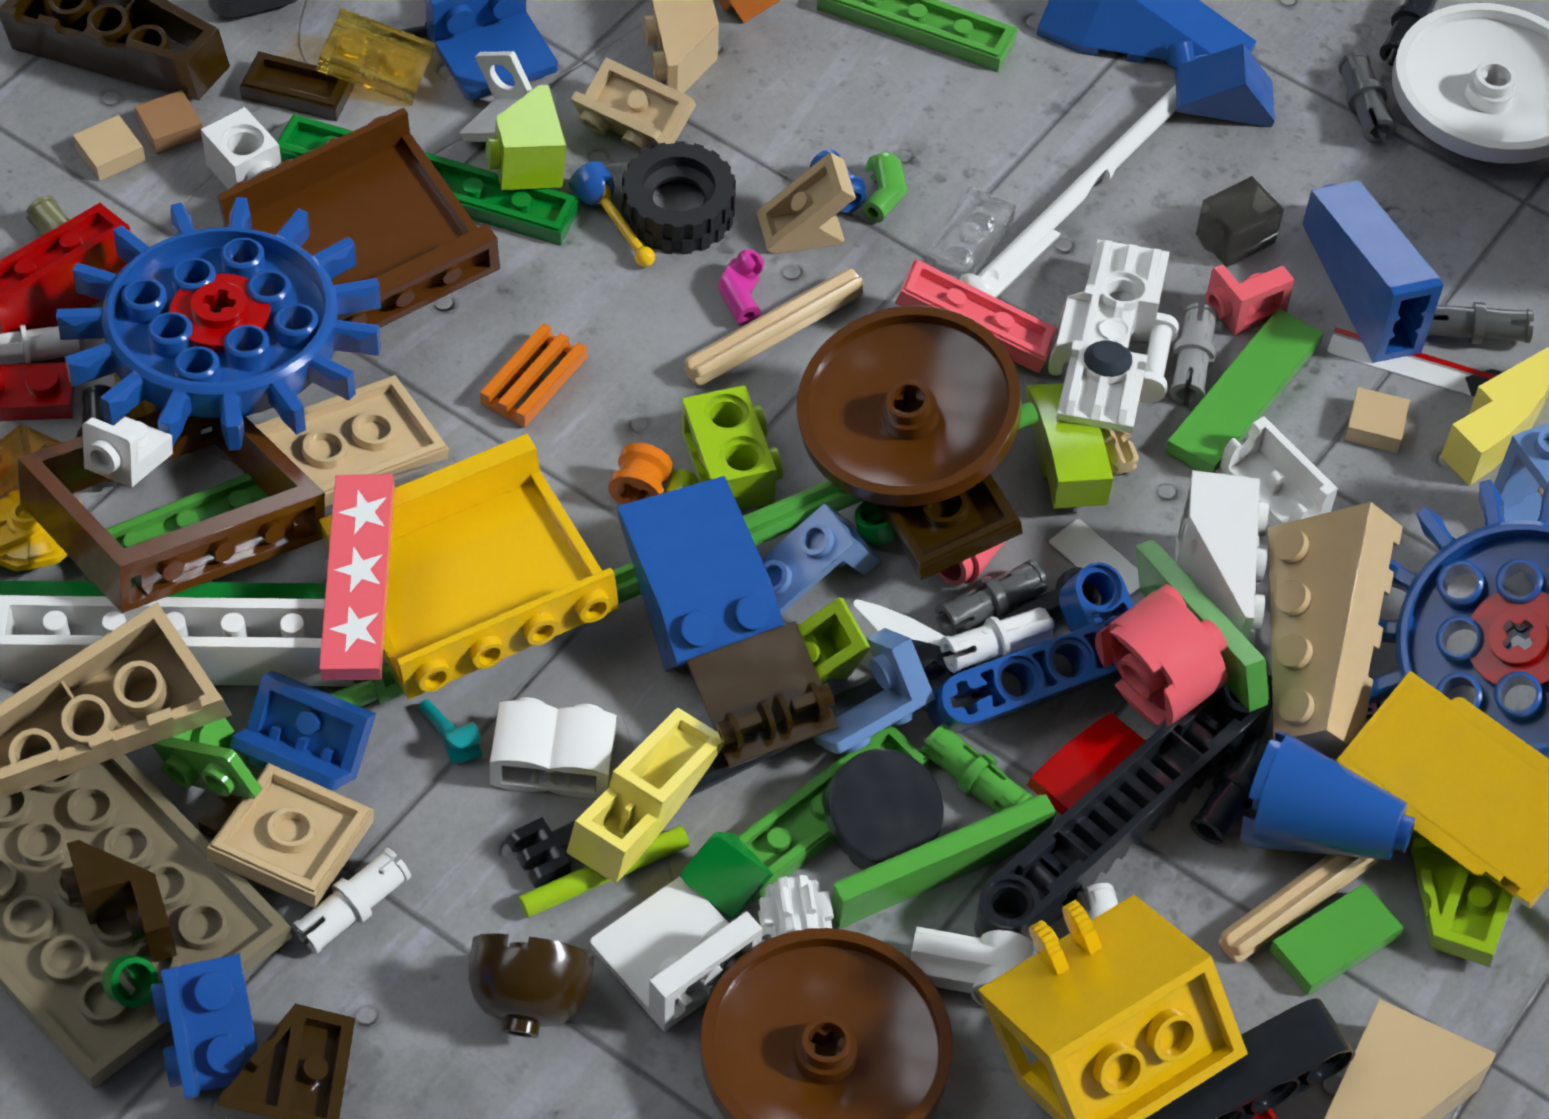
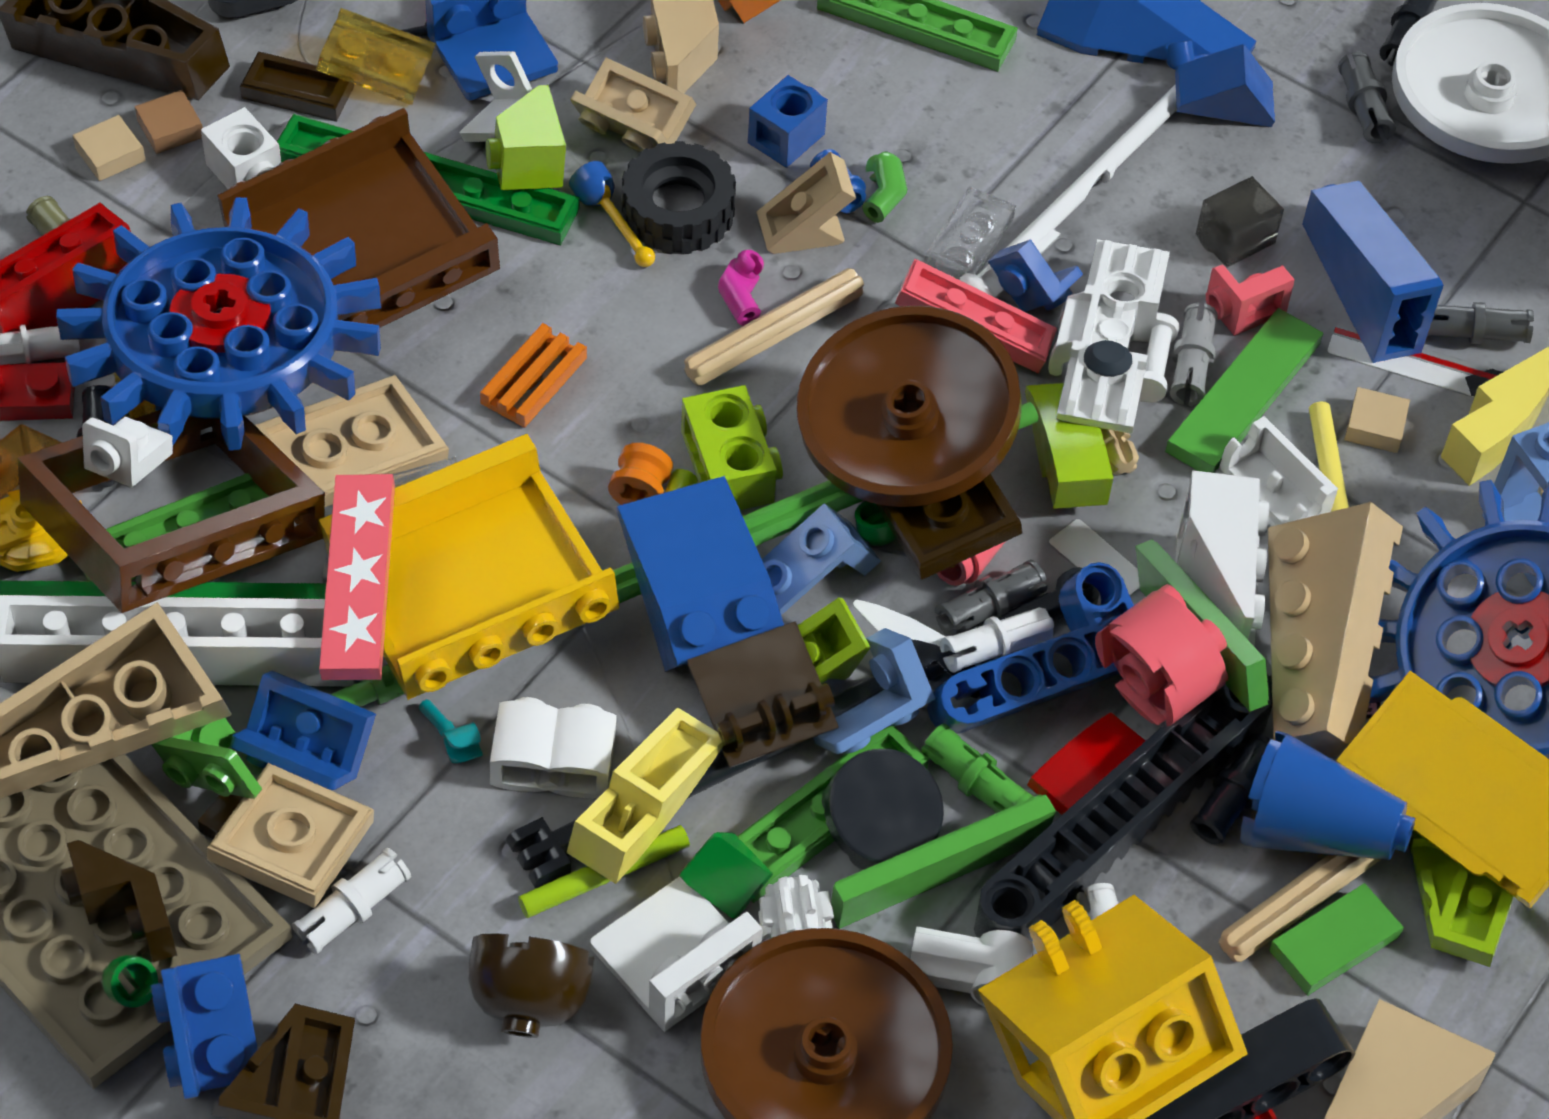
(787, 121): none -> blue brick
(1030, 279): none -> blue bracket
(1327, 450): none -> light yellow bar

